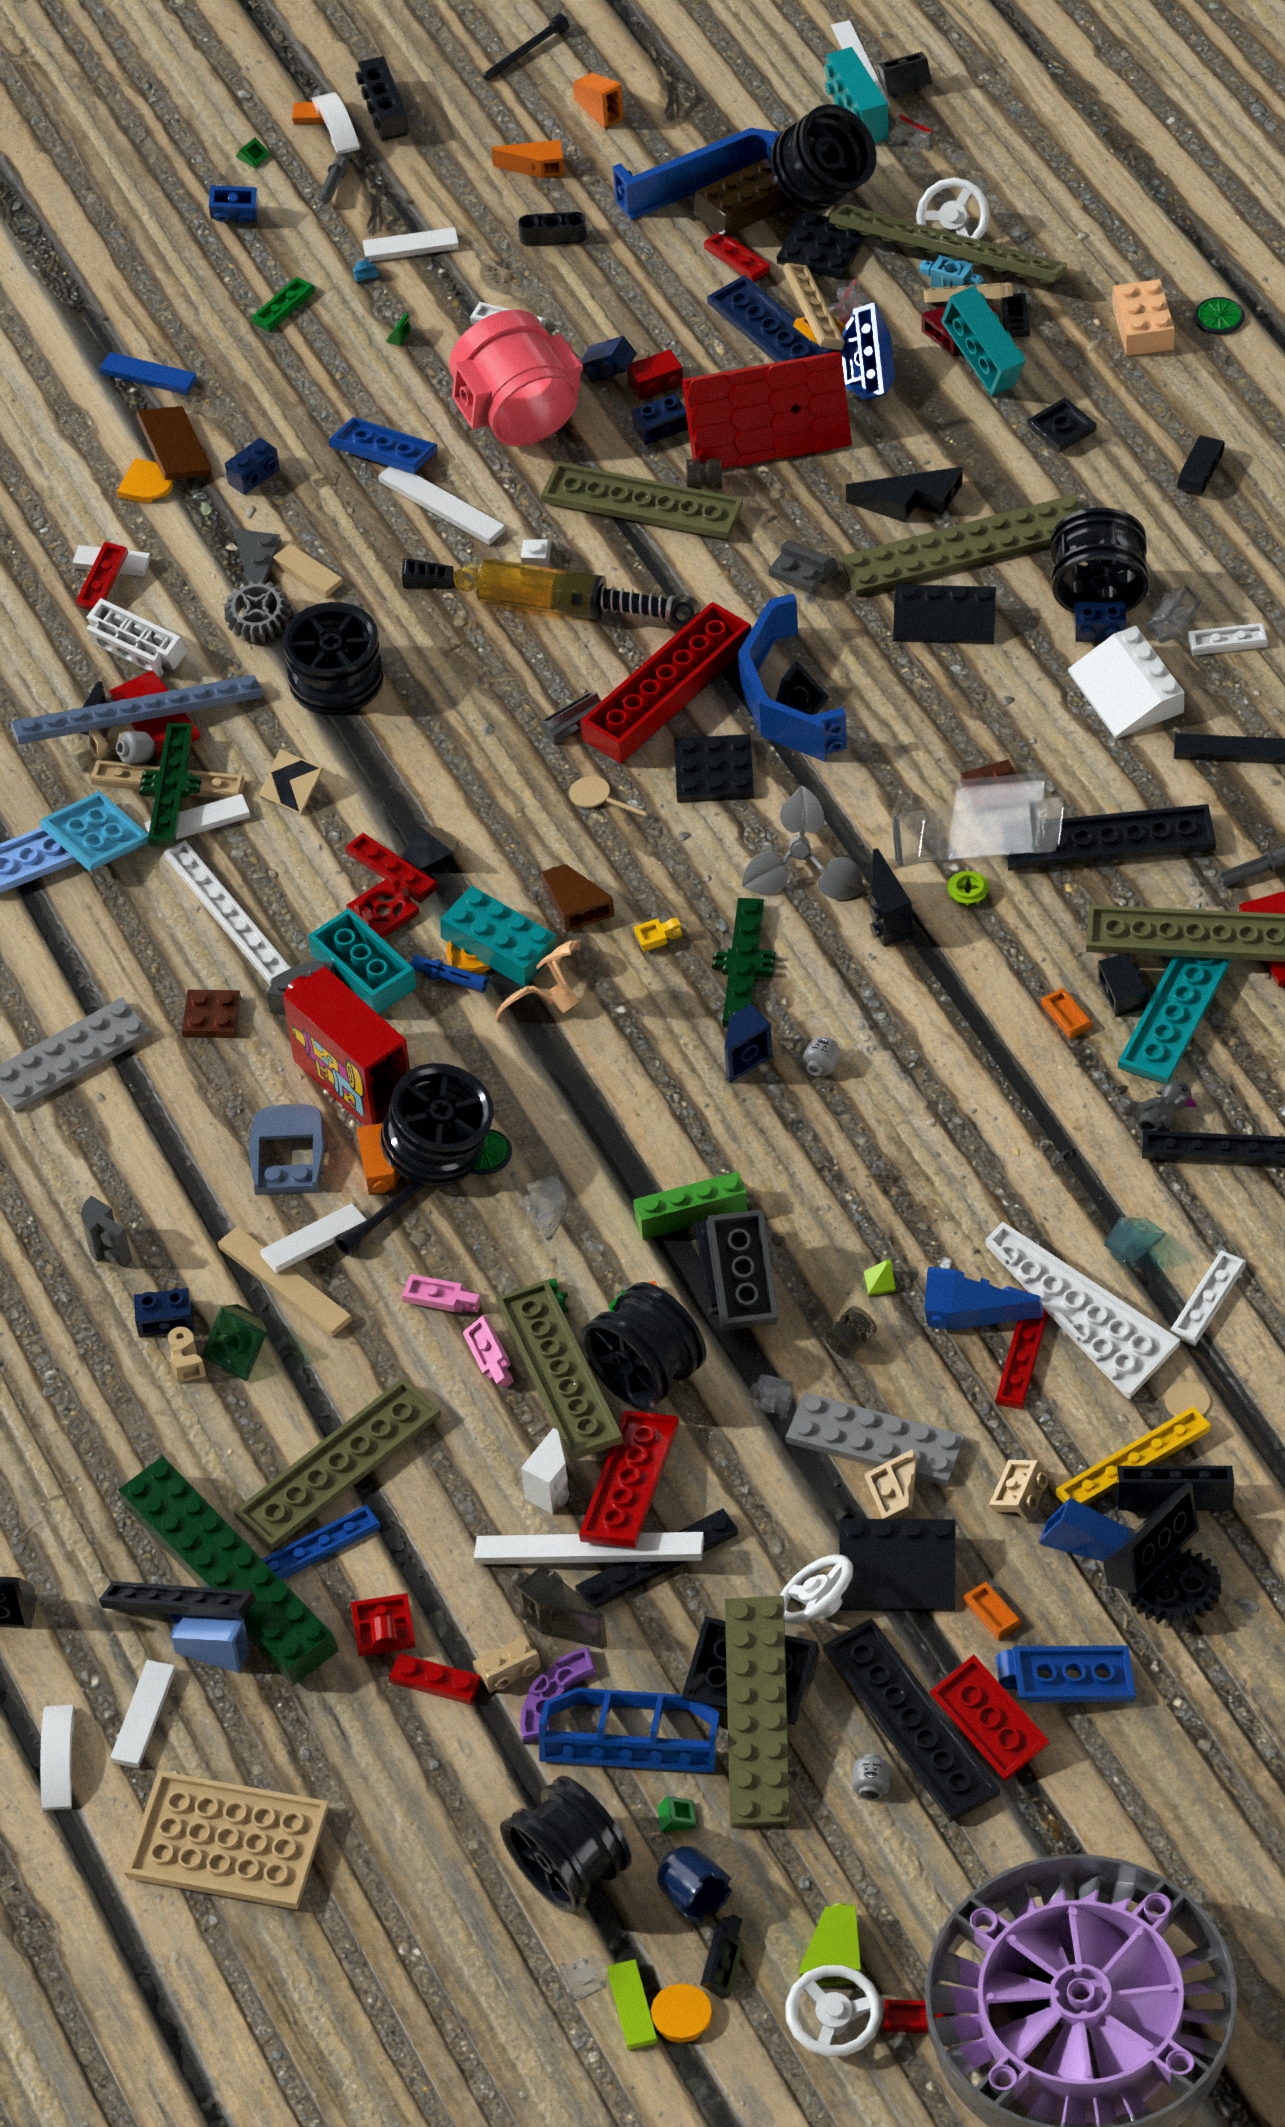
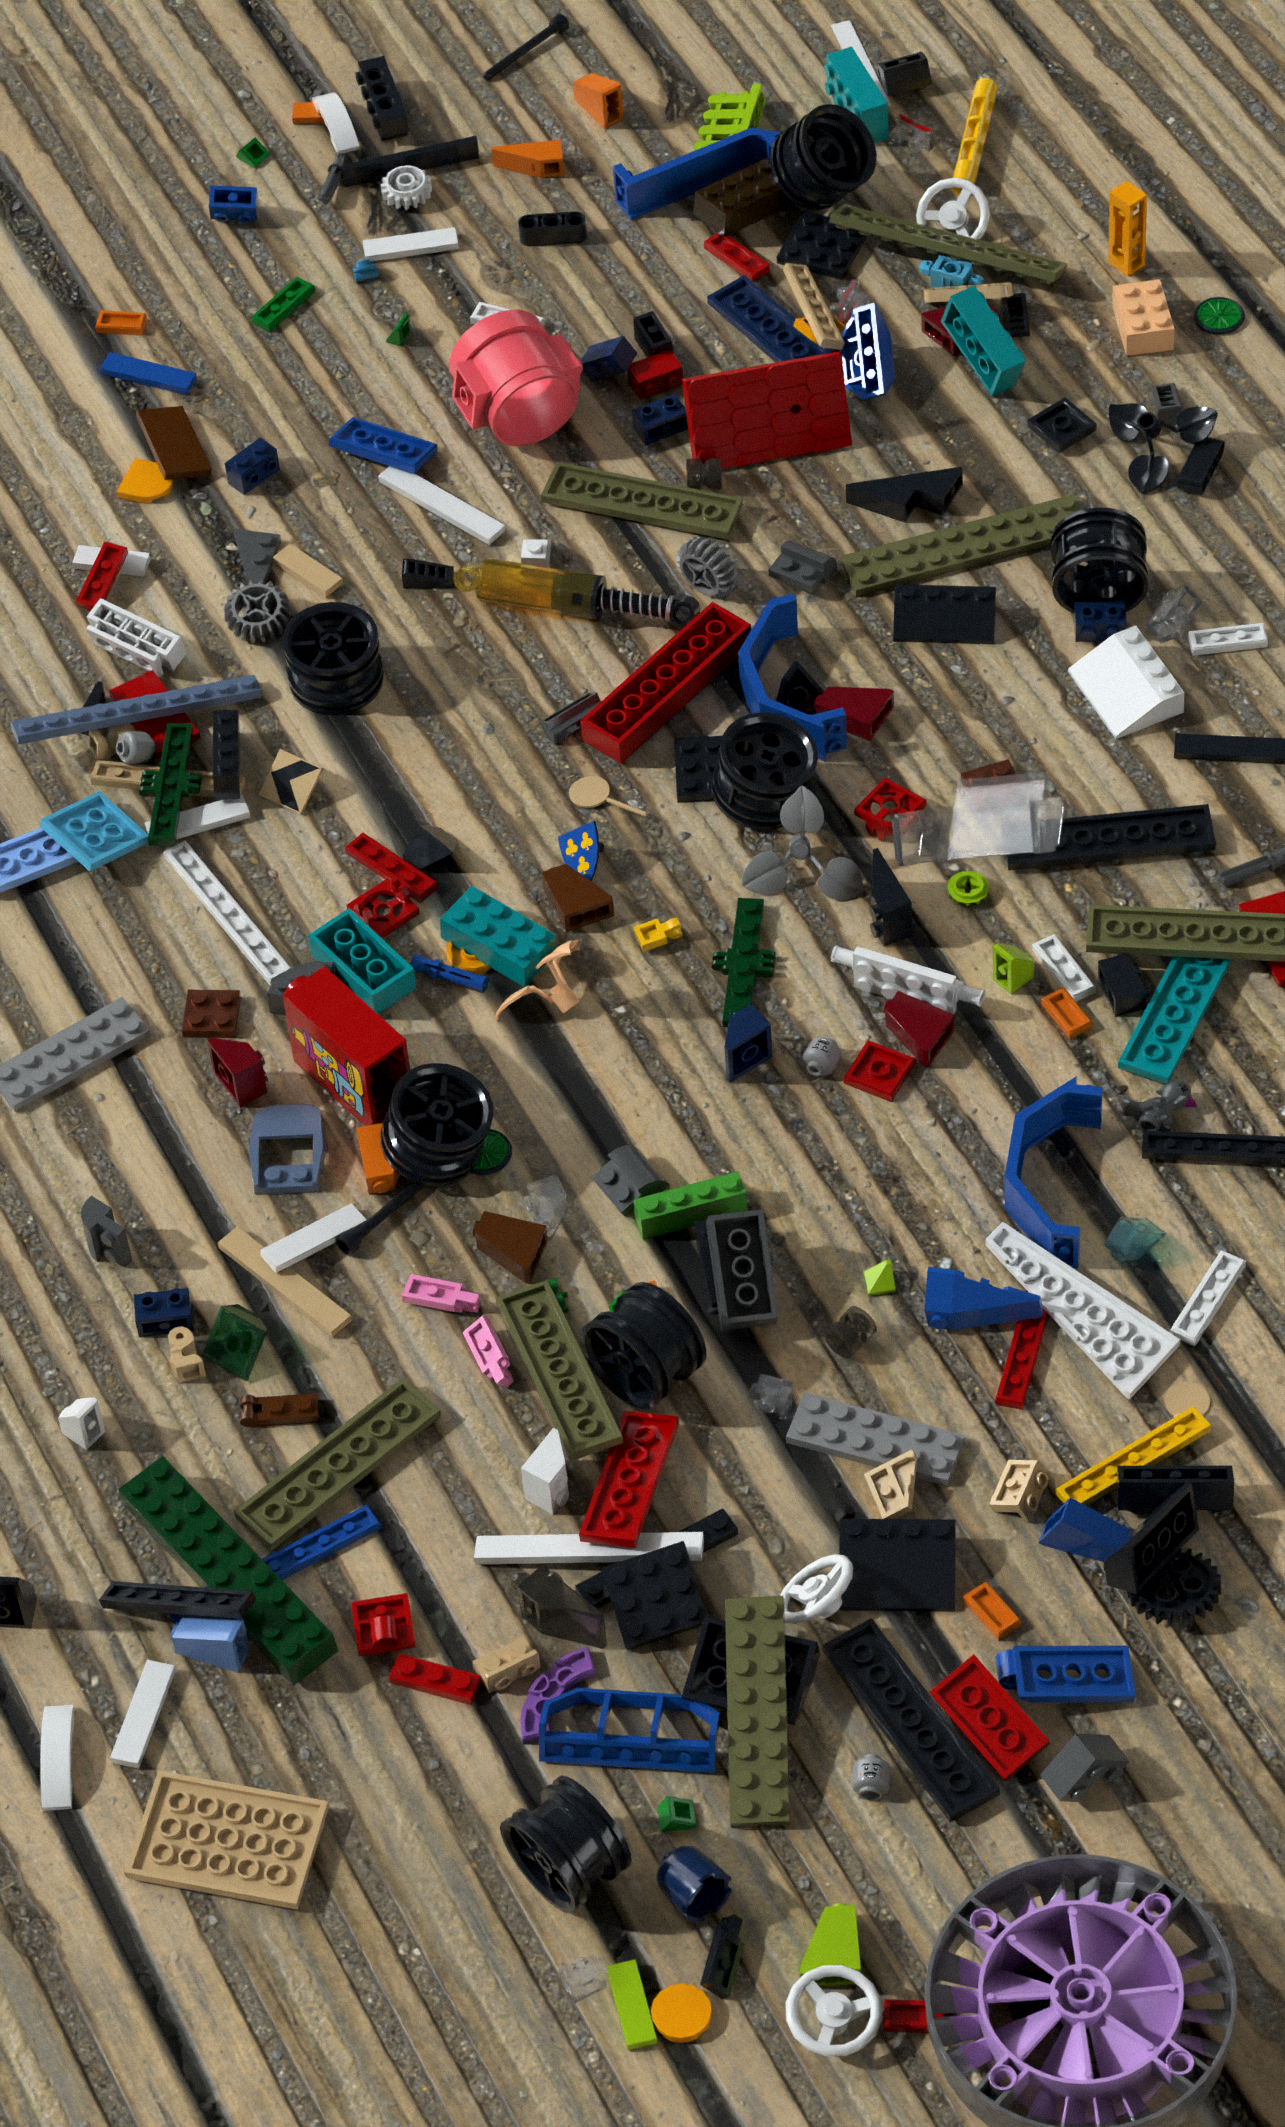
(82, 1422): none -> white slope
(121, 322): none -> orange tile
(226, 754): none -> black brick
(238, 1069): none -> dark red slope
(279, 1410): none -> reddish brown plate
(406, 187): none -> white gear
(422, 158): none -> black tile
(511, 1243): none -> reddish brown slope
(581, 849): none -> blue shield
(628, 1177): none -> dark grey brick
(651, 334): none -> black brick
(655, 1595): none -> black plate
(707, 567): none -> light grey gear
(746, 116): none -> lime fence
(769, 748): none -> black wheel
(863, 707): none -> dark red slope
(879, 1071): none -> red tile
(888, 975): none -> white plate
(901, 795): none -> red piece
(918, 1026): none -> dark red slope
(975, 131): none -> yellow piece
(1011, 967): none -> lime slope
(1063, 967): none -> white tile
(1063, 1107): none -> blue panel
(1082, 1763): none -> dark grey brick
(1126, 229): none -> light orange brick
(1129, 419): none -> black plant
(1166, 406): none -> dark grey slope

